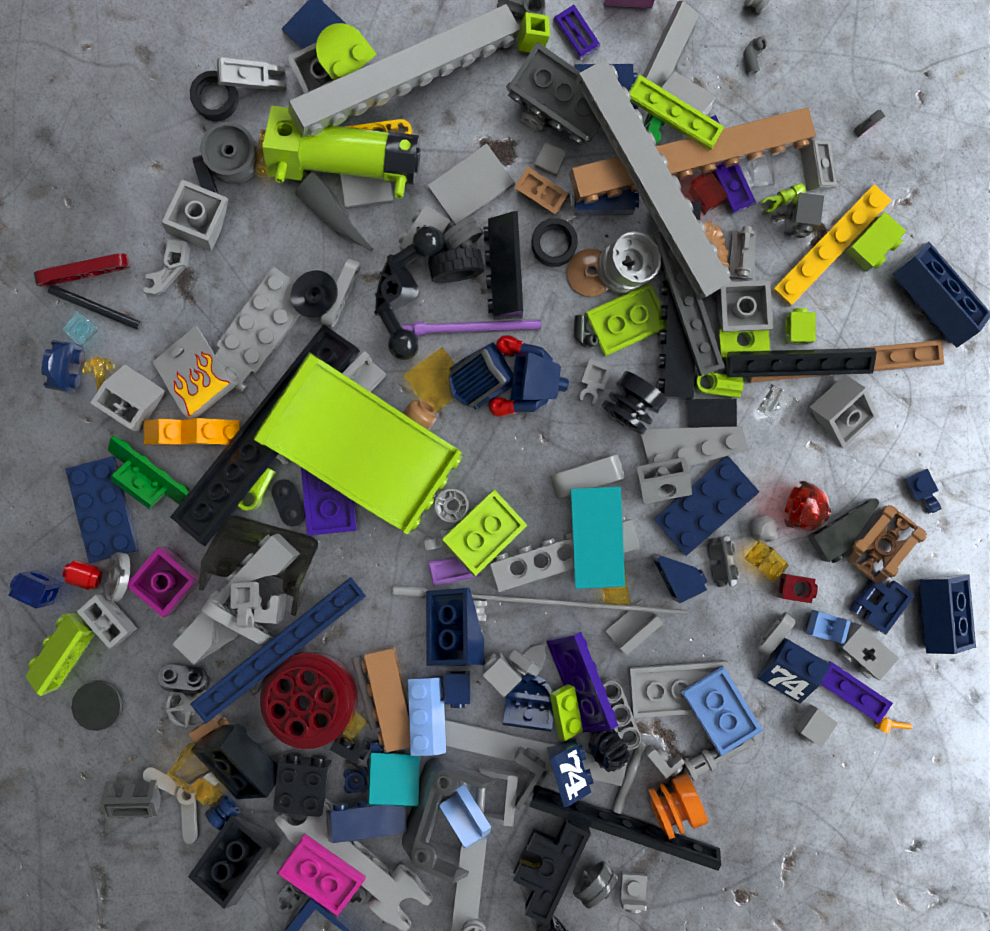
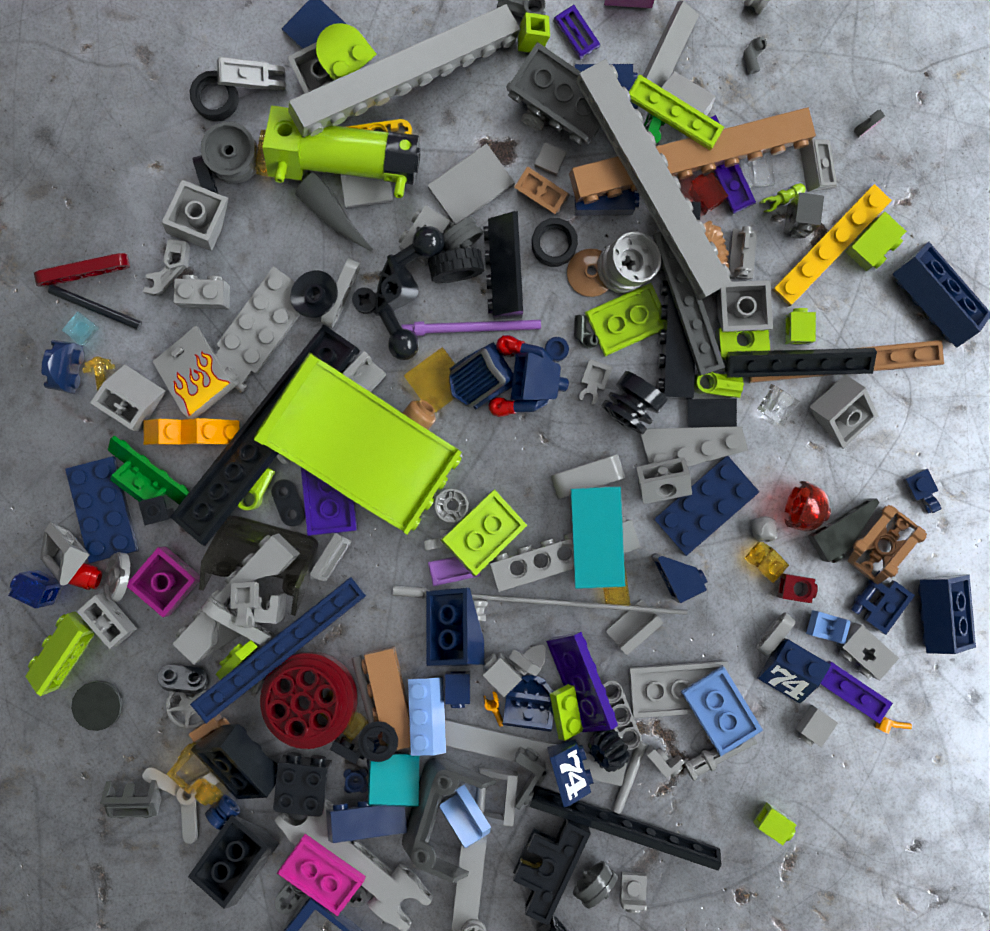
(72, 553): none -> light grey tile
(154, 510): none -> black bracket
(201, 293): none -> light grey brick
(235, 658): none -> lime plate
(330, 557): none -> light grey tile
(367, 746): none -> black gear
(368, 303): none -> black wheel
(492, 705): none -> light orange hand
(557, 348): none -> dark blue tile
(678, 806): orange wheel -> none
(726, 570): dark grey hinge -> none
(775, 824): none -> lime brick

